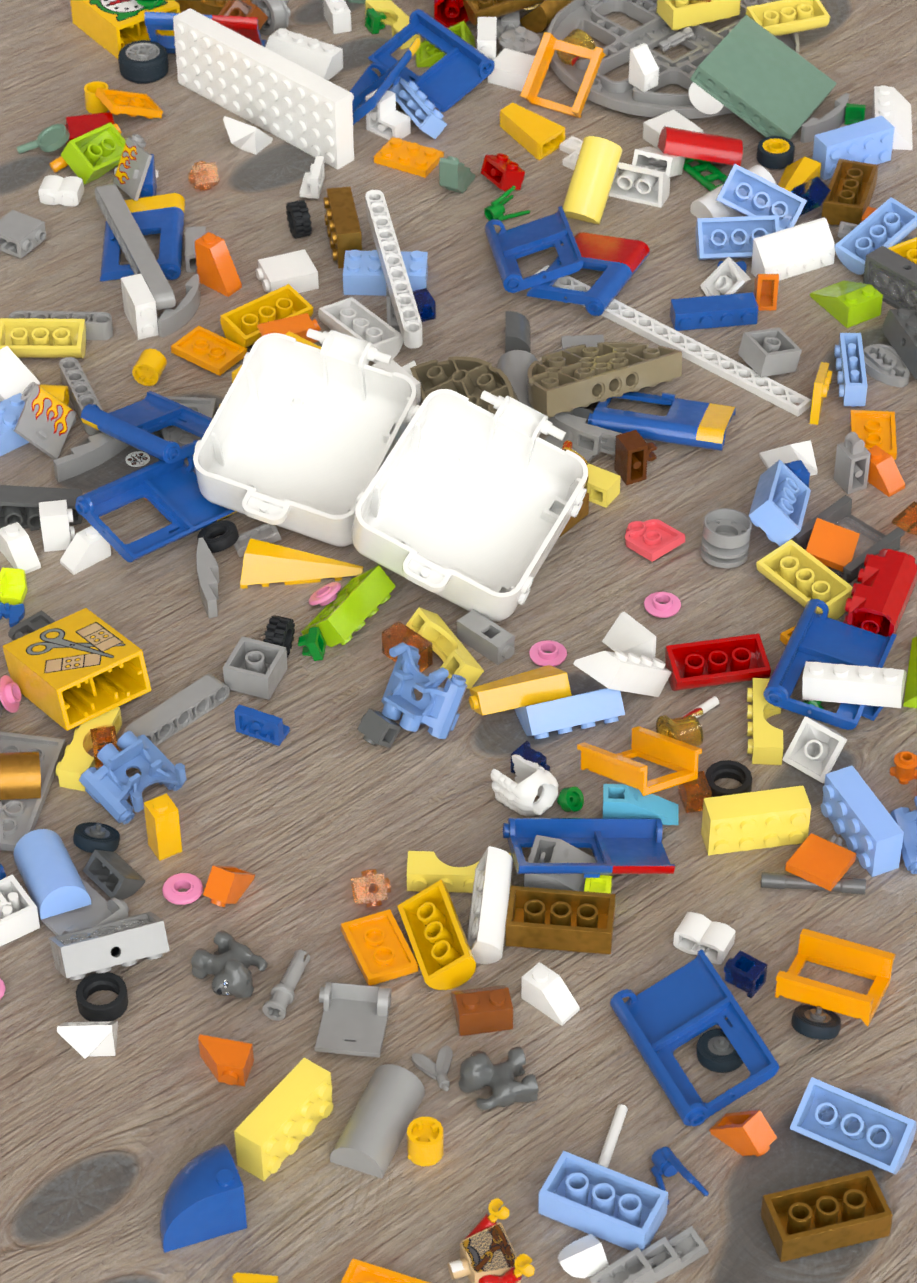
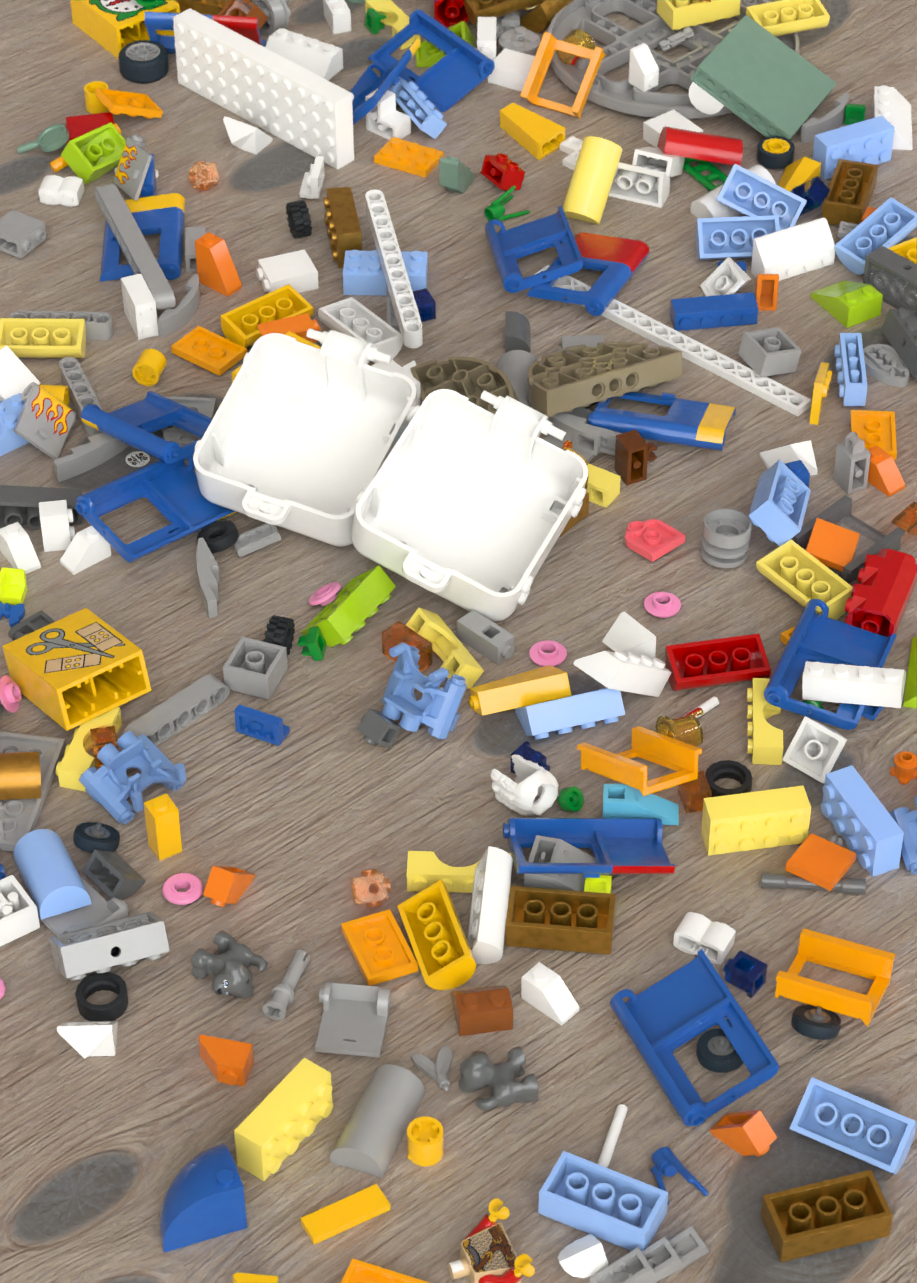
(275, 563): yellow wedge -> none
(345, 1214): none -> yellow tile

